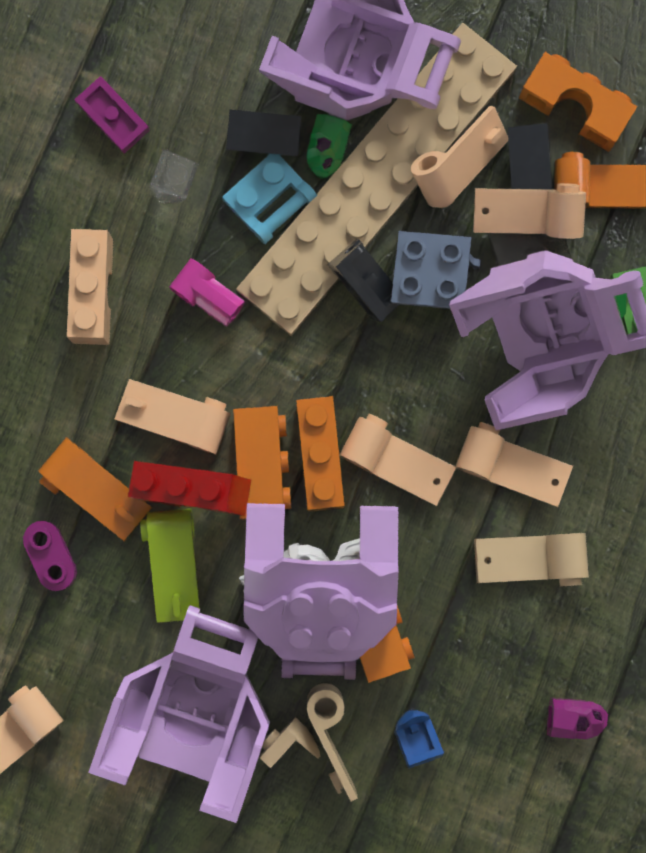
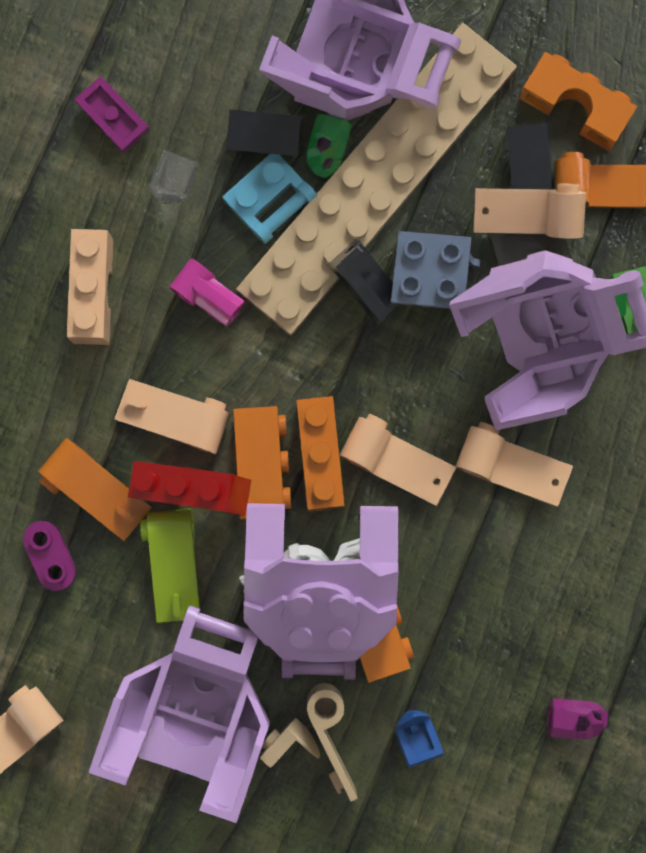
(447, 174): light nougat door -> none
(532, 558): tan door -> none

